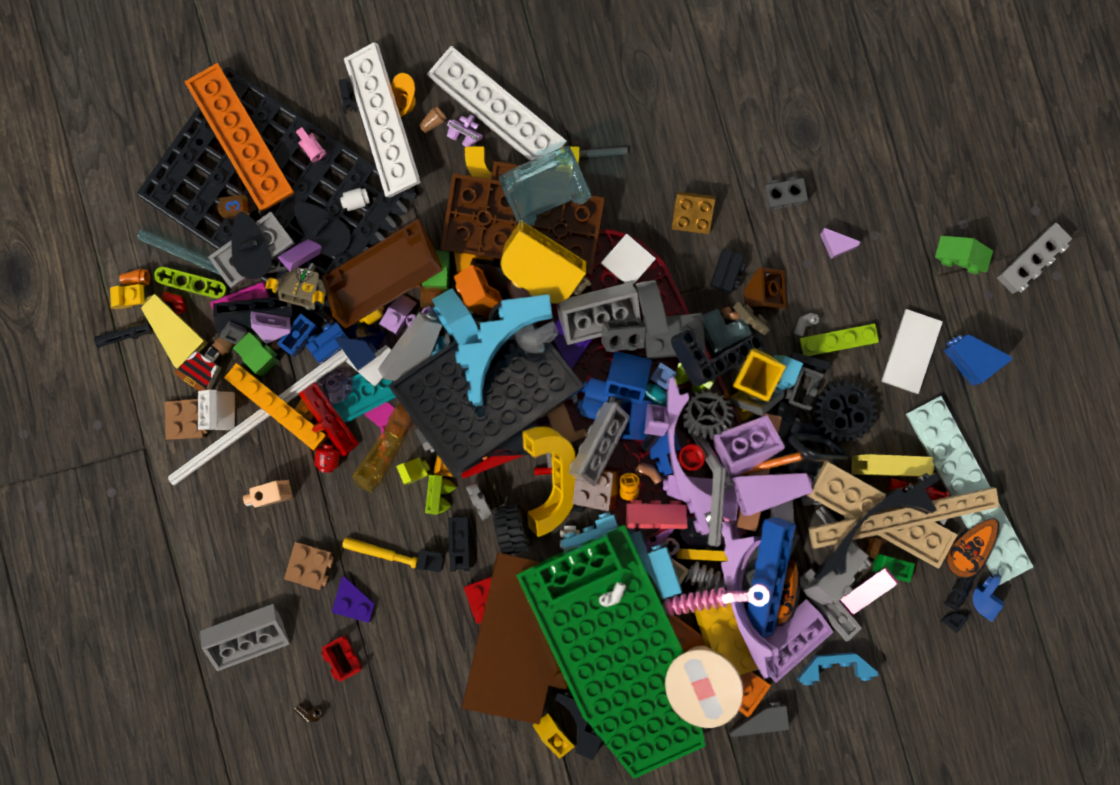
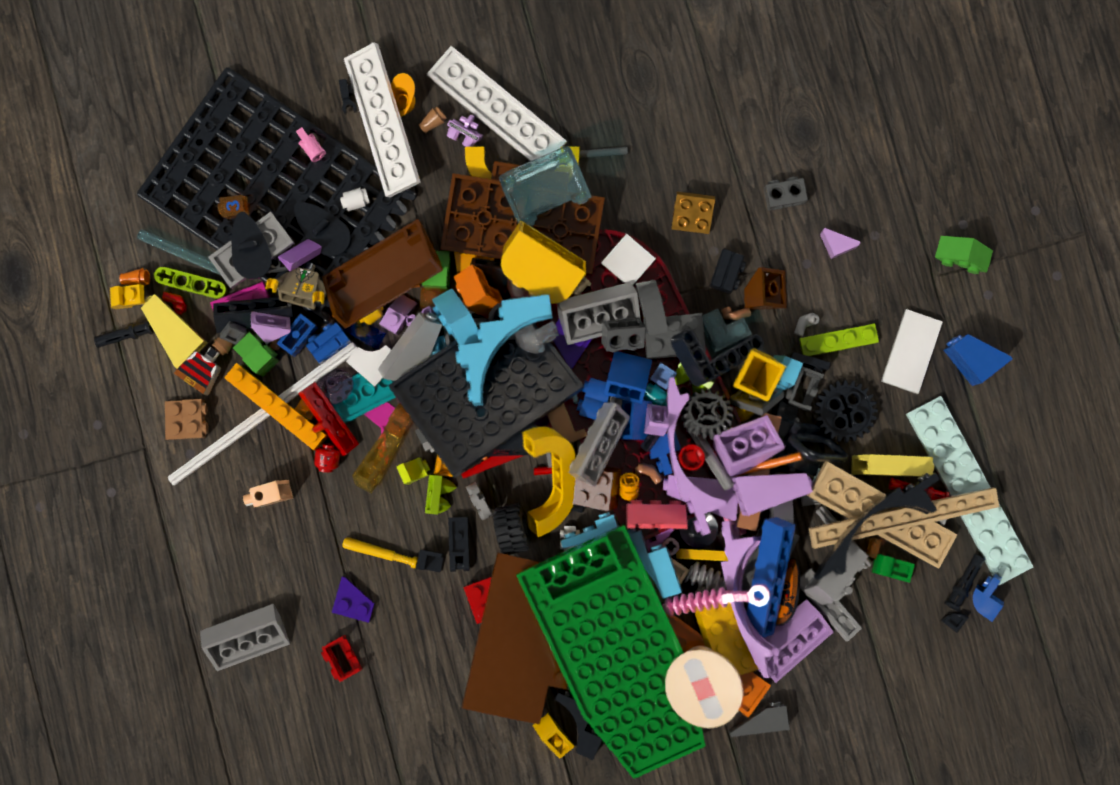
(216, 410): white bracket -> none
(239, 137): orange plate -> none
(308, 715): dark brown arm -> none
(309, 566): medium nougat plate -> none
(357, 351): dark blue slope -> none
(614, 596): white arm -> none
(717, 506): light grey axle -> none
(747, 315): dark tan wing -> none
(811, 672): dark azure slope -> none
(868, 591): tile -> none
(973, 549): shield -> none
(1010, 276): light grey brick -> none

